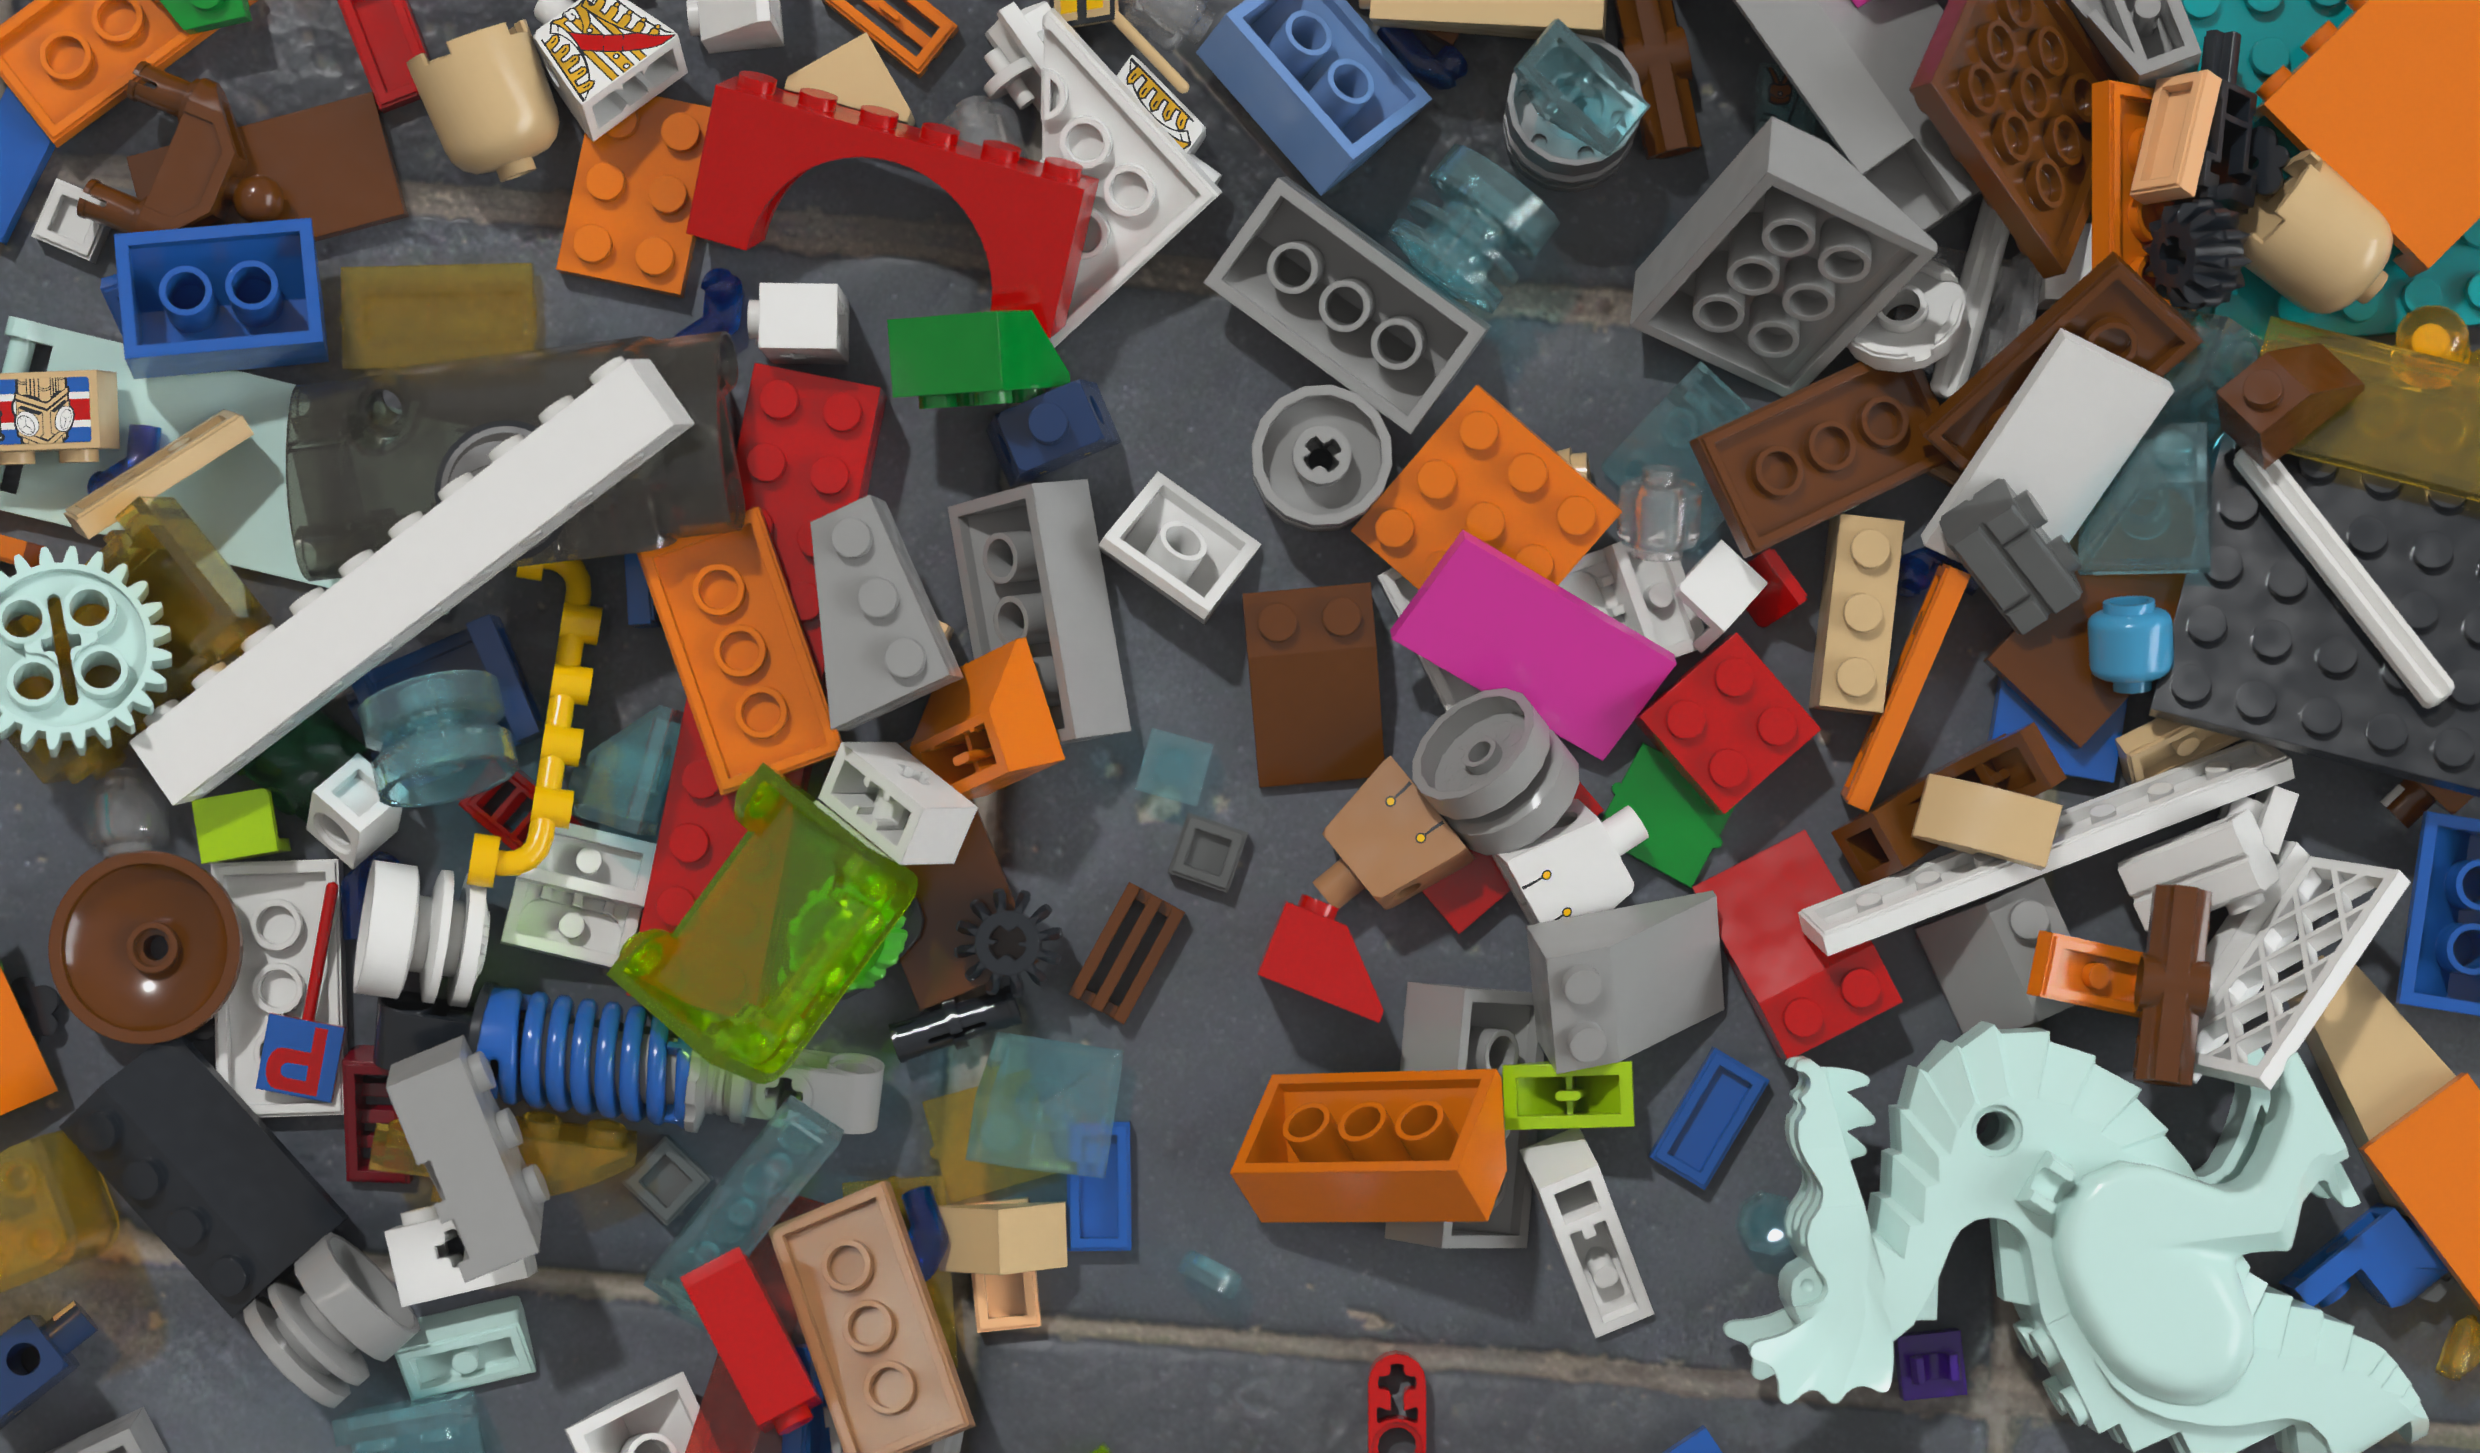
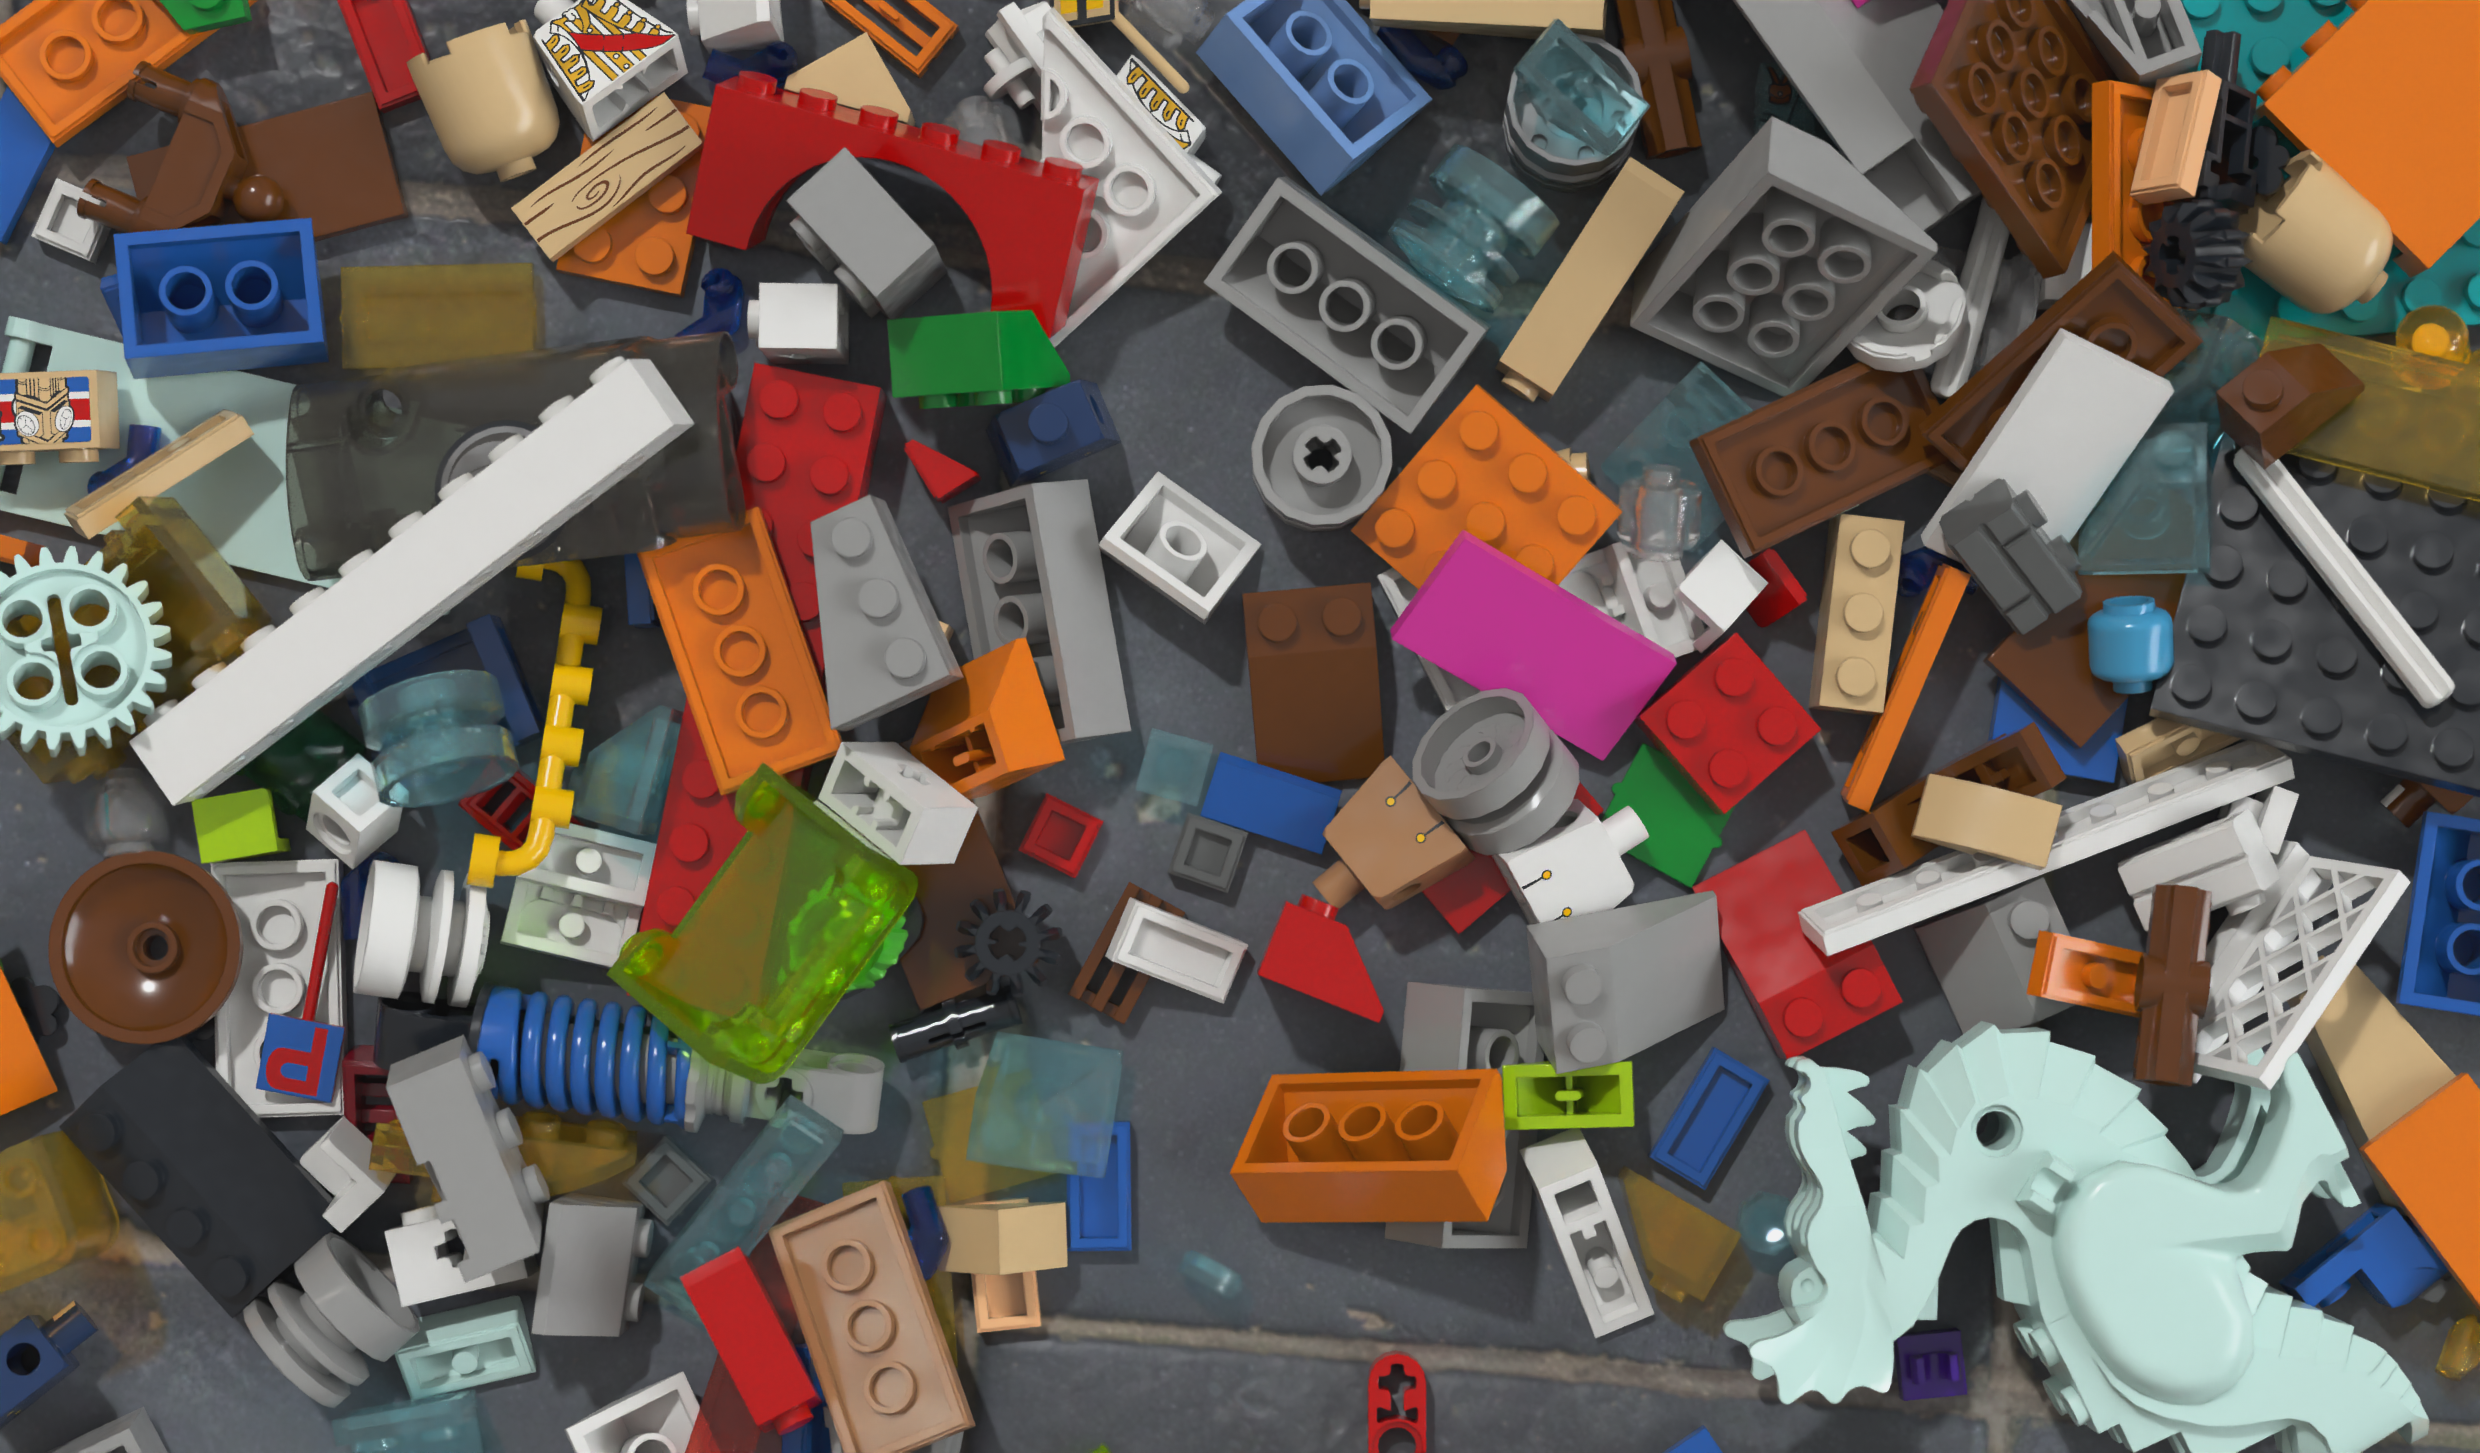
(342, 1166): none -> white panel
(591, 1266): none -> light grey slope
(608, 177): none -> tan tile
(775, 60): none -> clear blue arm
(858, 225): none -> light grey brick
(940, 473): none -> red slope
(1061, 835): none -> red tile
(1176, 950): none -> white tile
(1270, 802): none -> blue tile
(1587, 281): none -> tan slope
(1675, 1238): none -> clear yellow slope

